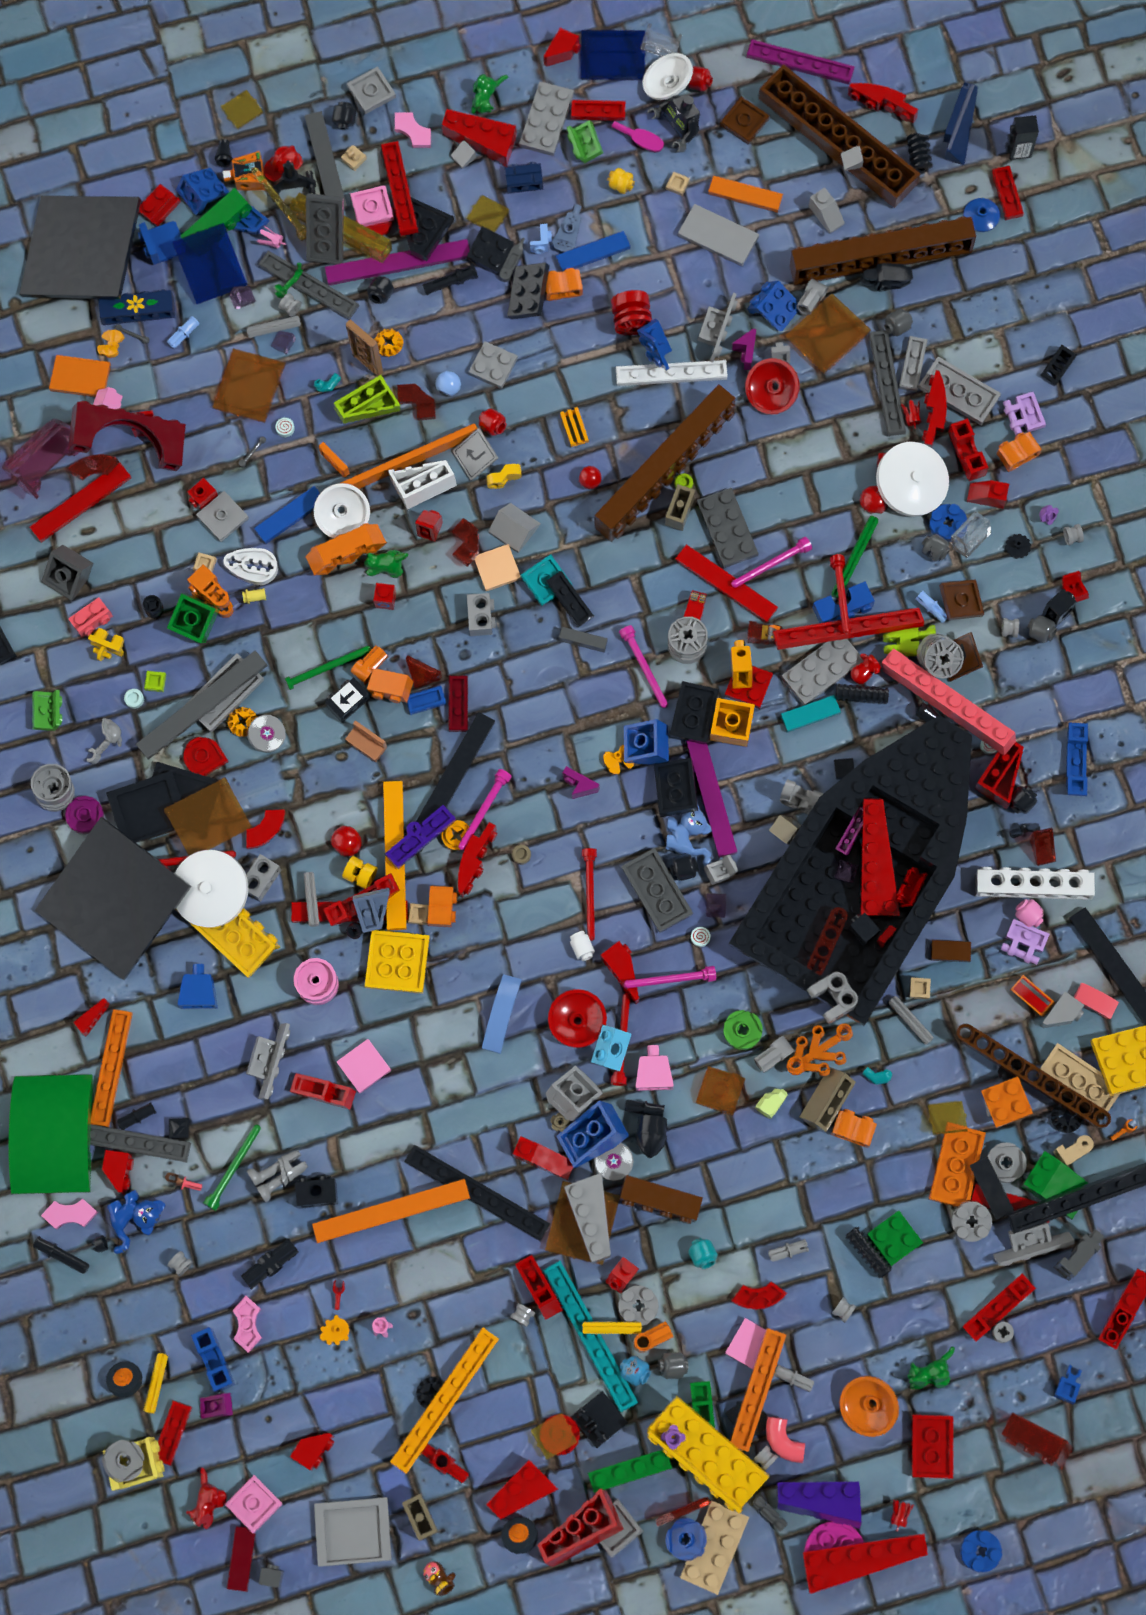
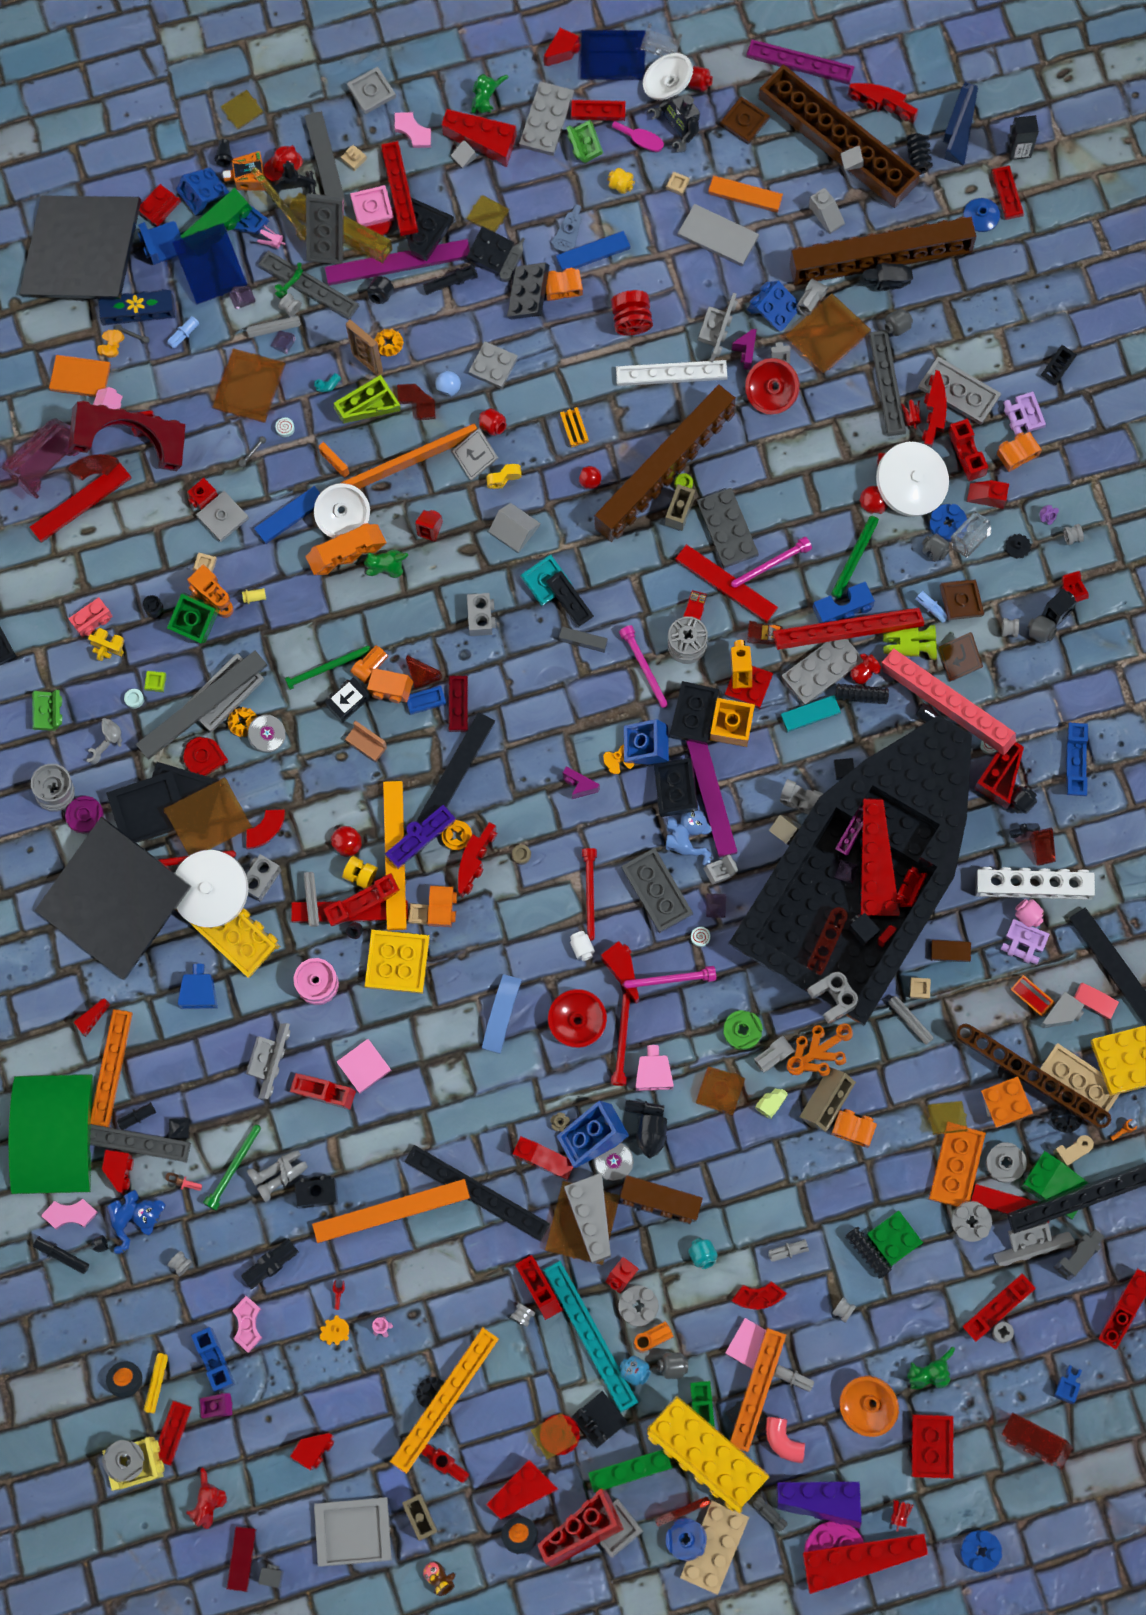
(66, 571): dark grey slope -> none
(252, 575): white piece -> none
(253, 1504): bright pink tile -> none
(344, 115): black head -> none
(371, 908): sand blue wing -> none
(384, 596): red brick -> none
(422, 482): white wedge -> none
(470, 547): clear red tile -> none
(497, 567): light nougat tile -> none
(501, 778): dark pink piece -> none
(524, 177): dark blue brick -> none
(540, 247): light blue bracket -> none
(573, 1093): light grey slope -> none
(611, 1047): medium azure brick -> none
(611, 1327): yellow axle -> none
(655, 342): blue bracket -> none
(679, 1437): medium lavender plate -> none
(684, 867): black head -> none
(765, 1458): light grey wheel -> none
(837, 562): red piece -> none
(879, 1077): teal arm -> none
(913, 363): light grey tile -> none
(940, 645): light grey wheel -> none
(992, 1188): black tile -> none

